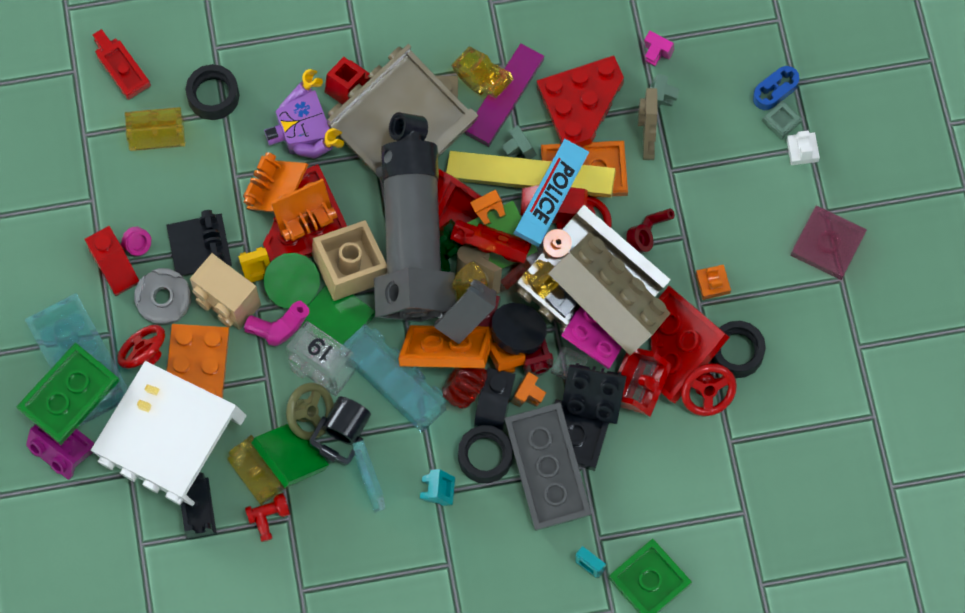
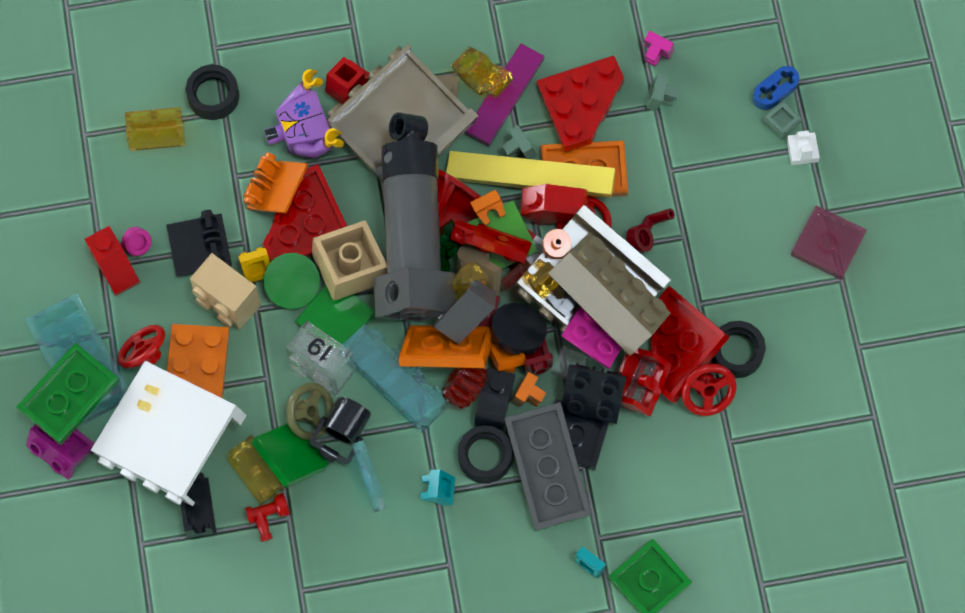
(120, 65): red hinge -> none
(174, 308): light grey tile -> none
(281, 329): dark pink arm -> none
(301, 208): orange hinge -> none
(551, 193): medium azure tile -> none
(648, 119): dark tan wing -> none
(713, 282): orange tile -> none

